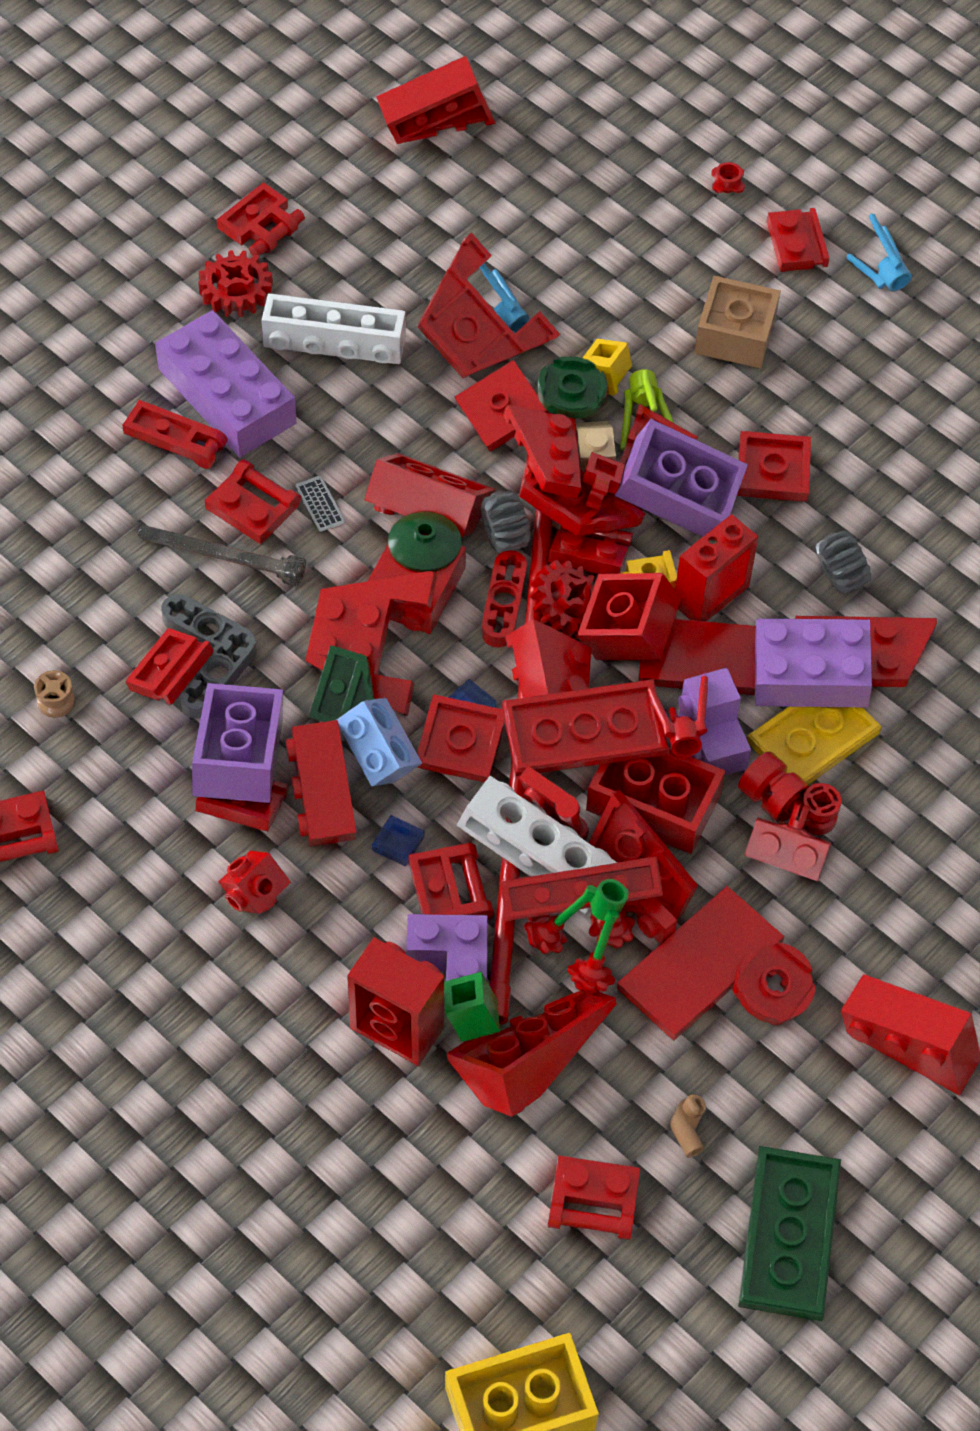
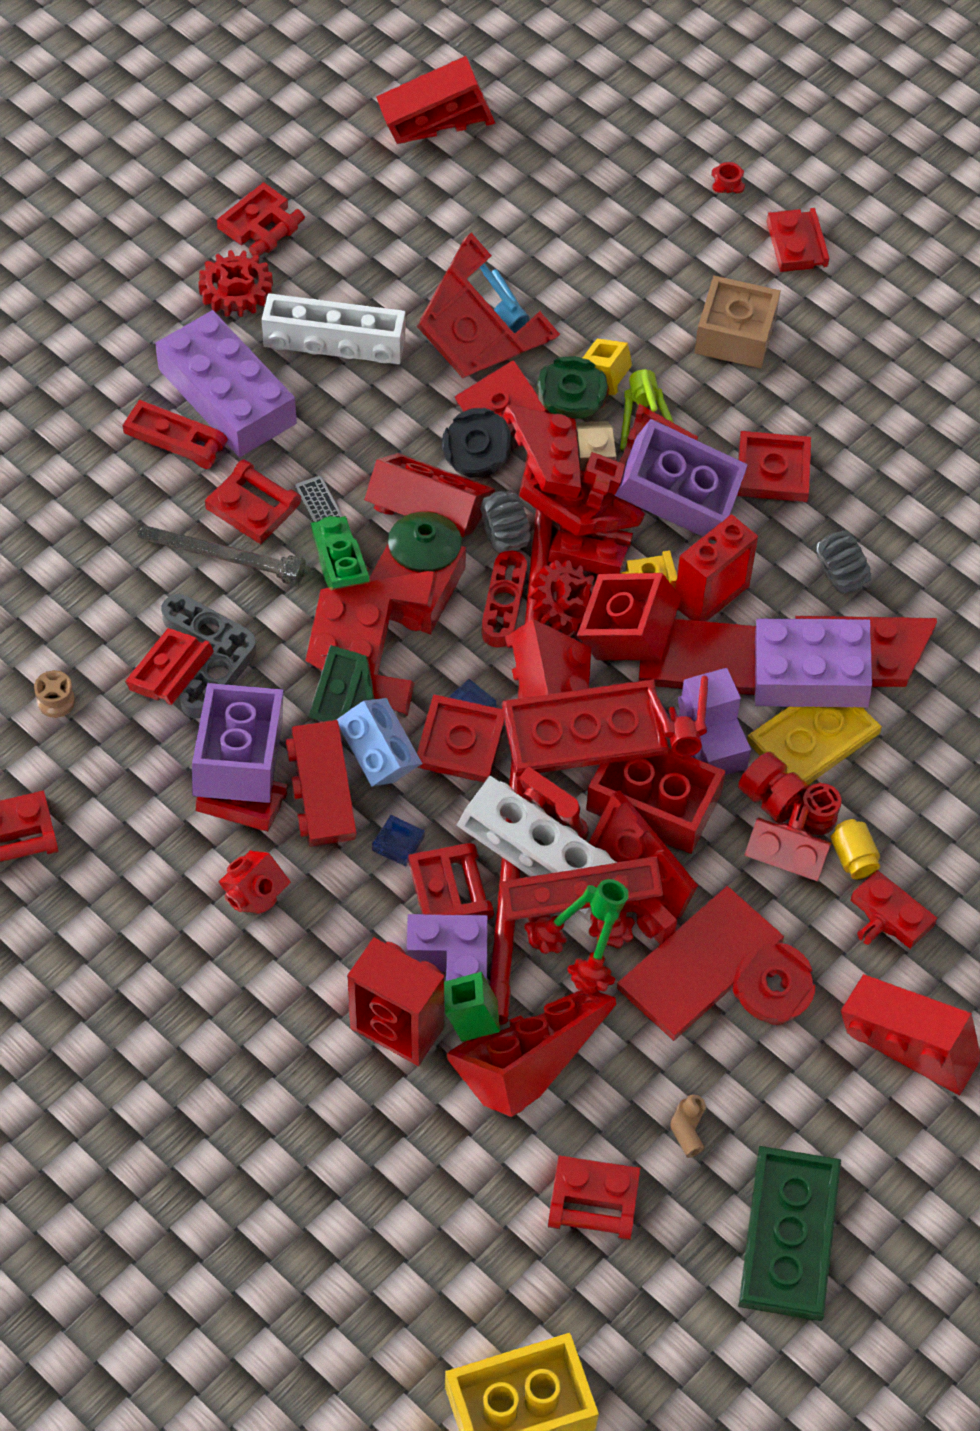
(338, 553): none -> green slope
(477, 443): none -> black tile
(855, 849): none -> yellow brick
(891, 911): none -> red plate
(892, 269): dark azure plant -> none

